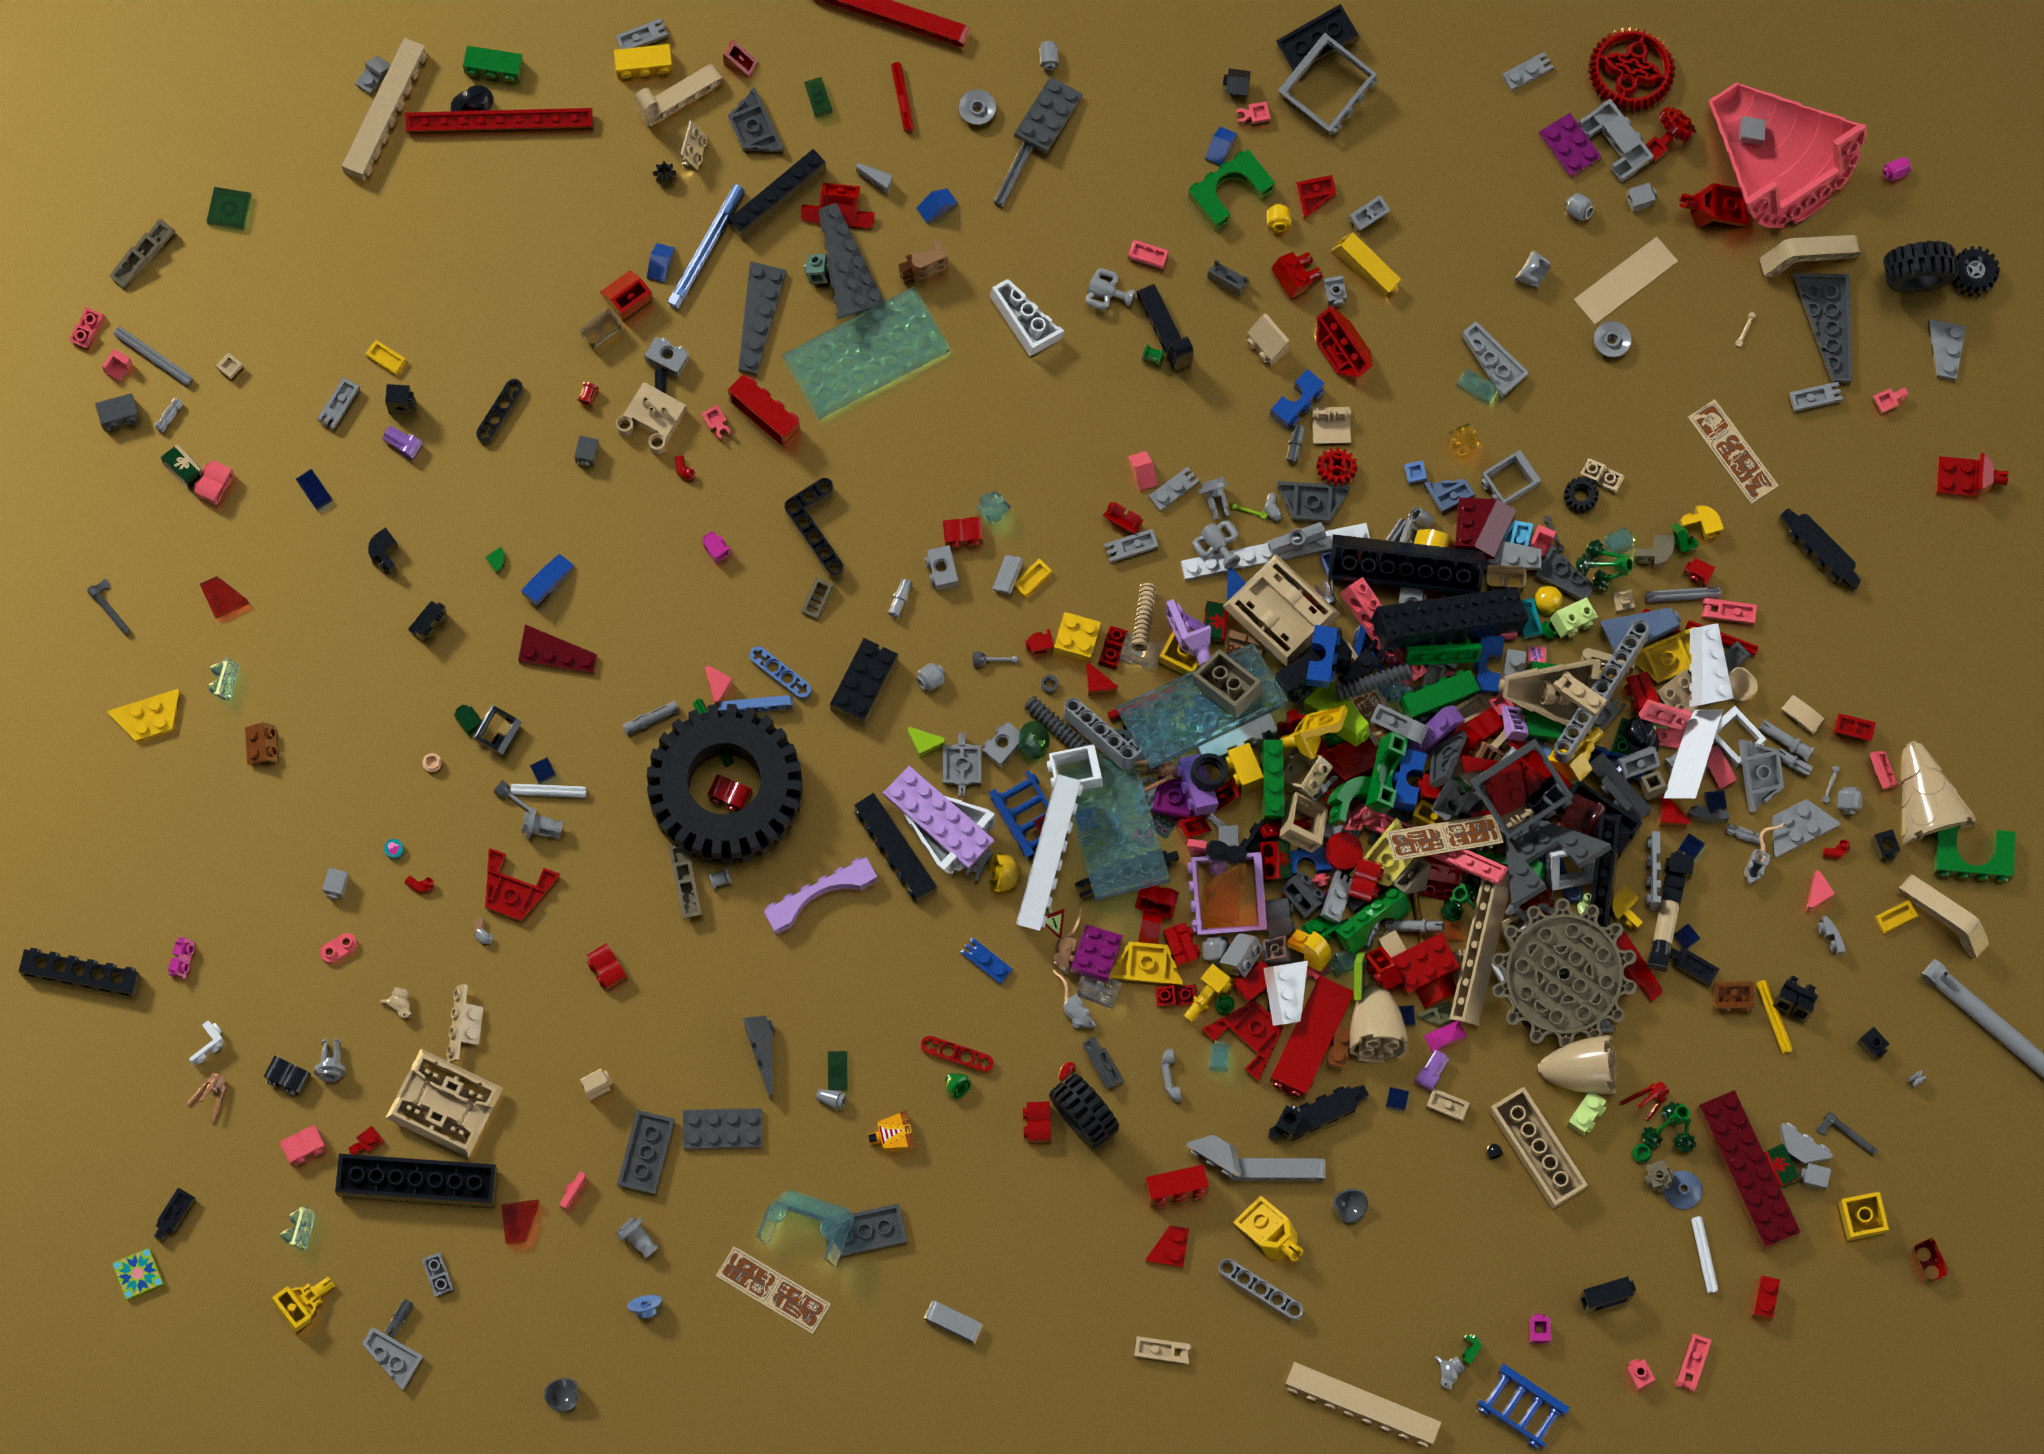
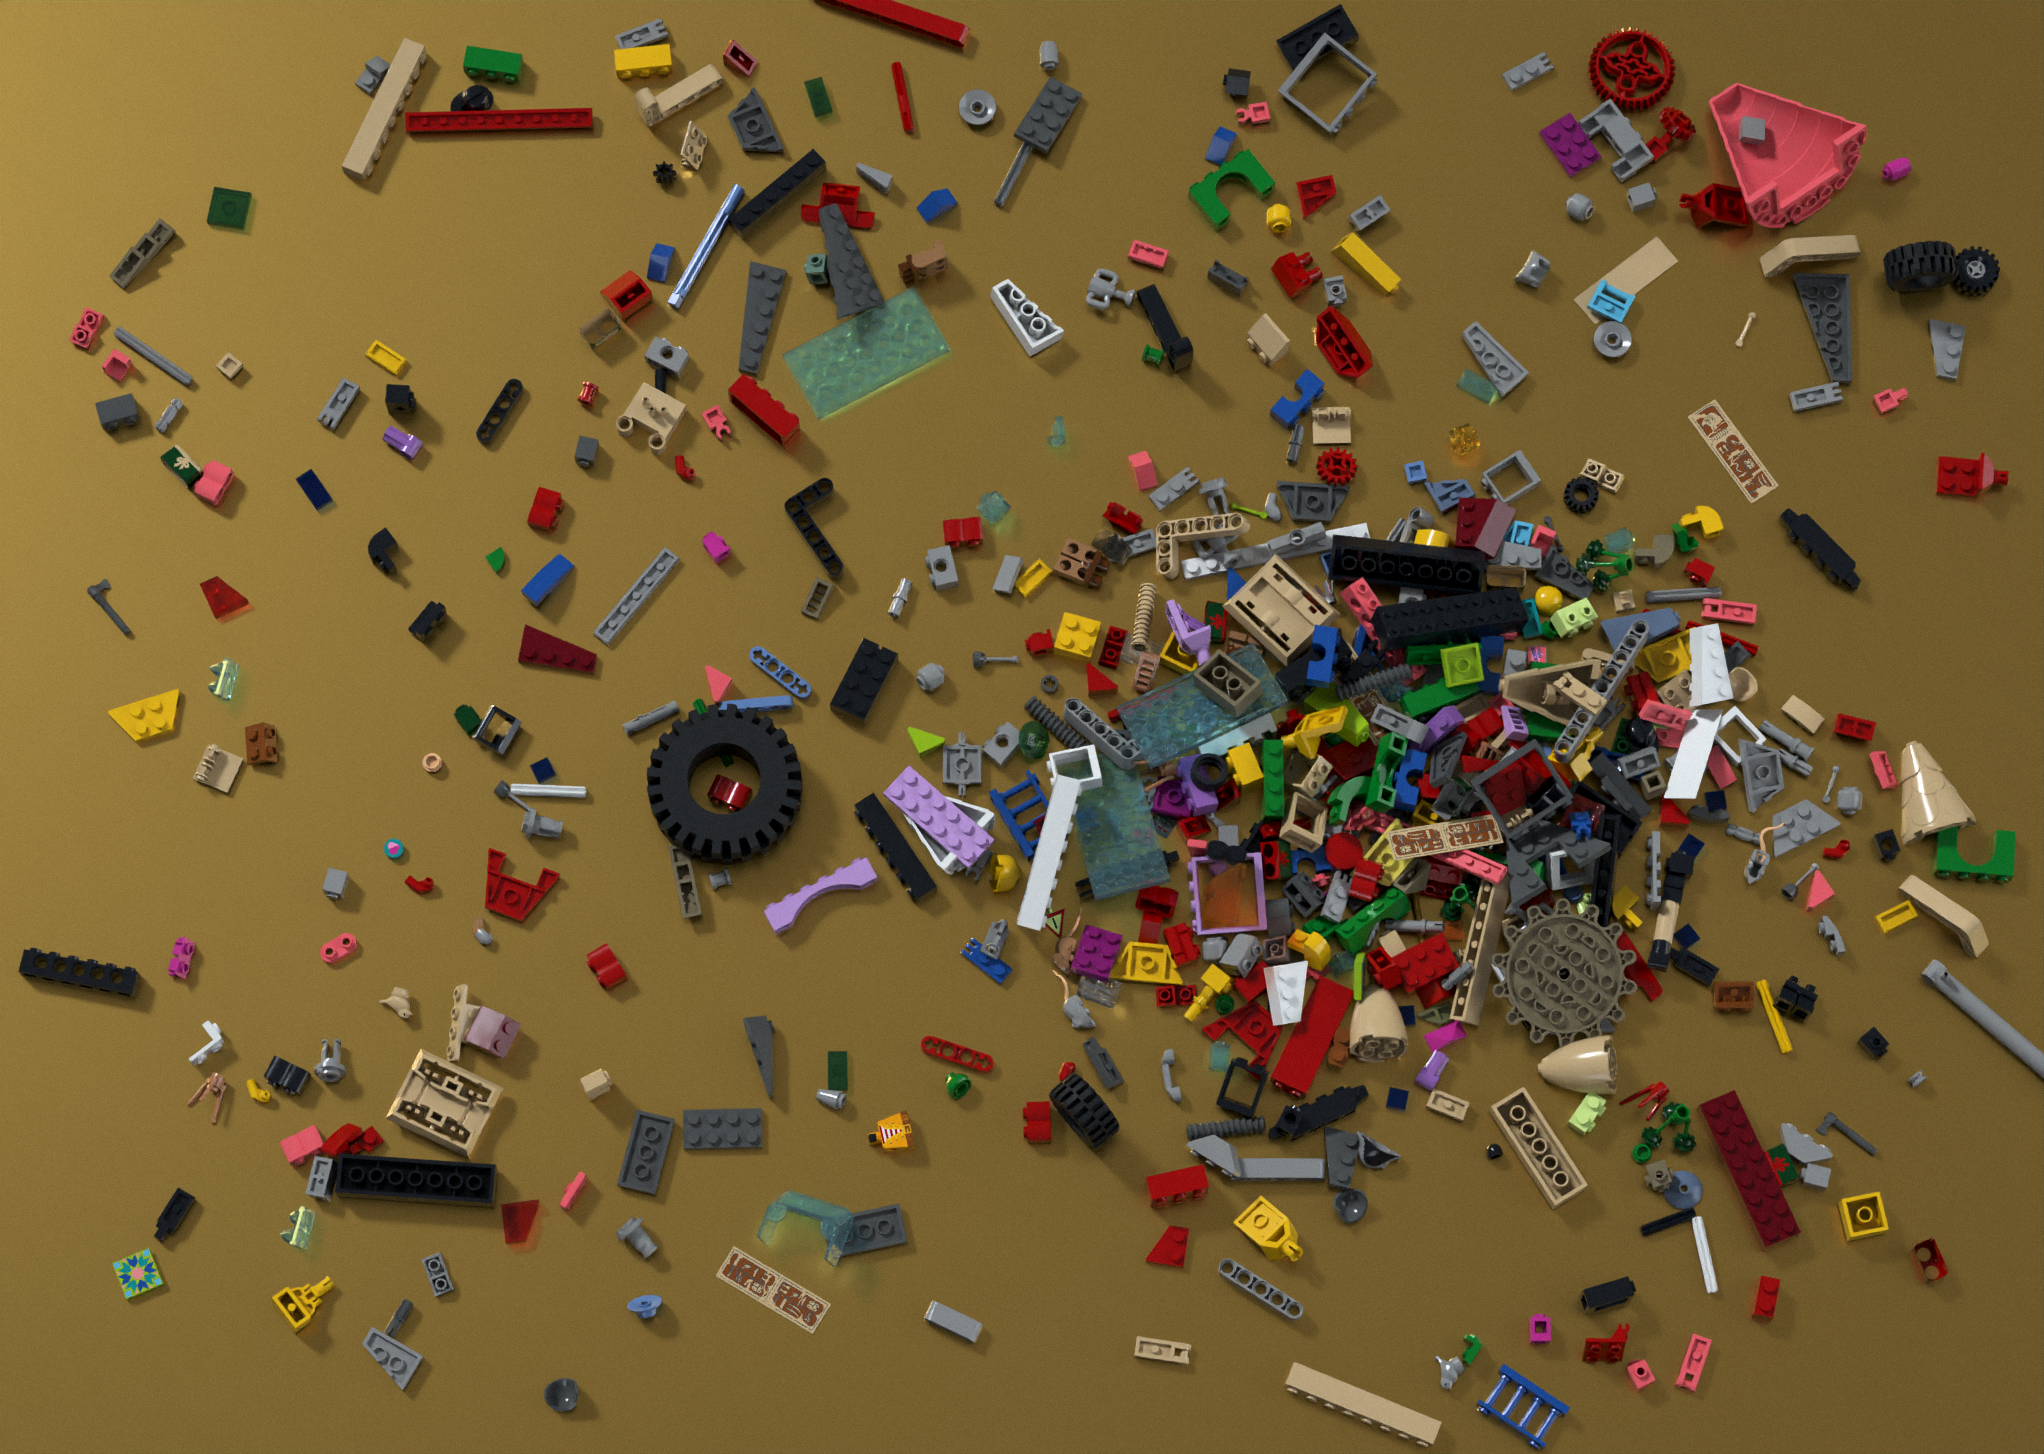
(217, 768): none -> tan hinge
(255, 1093): none -> yellow arm
(322, 1178): none -> light grey hinge
(338, 1141): none -> red slope
(492, 1032): none -> slope
(544, 509): none -> red brick
(636, 596): none -> light grey tile
(995, 939): none -> light grey hinge
(1058, 428): none -> clear light blue bracket
(1080, 563): none -> medium nougat hips
(1112, 546): none -> clear smoke slope
(1143, 682): none -> nougat slope
(1193, 533): none -> tan beam
(1226, 1128): none -> dark grey piece
(1236, 1105): none -> black window
(1342, 1153): none -> dark grey wing
(1374, 1153): none -> hat
(1457, 975): none -> light grey axle
(1462, 665): none -> lime tile
(1580, 823): none -> blue plate
(1606, 1348): none -> red plate
(1608, 306): none -> medium azure plate
(1668, 1221): none -> black axle
(1791, 890): none -> dark grey hinge

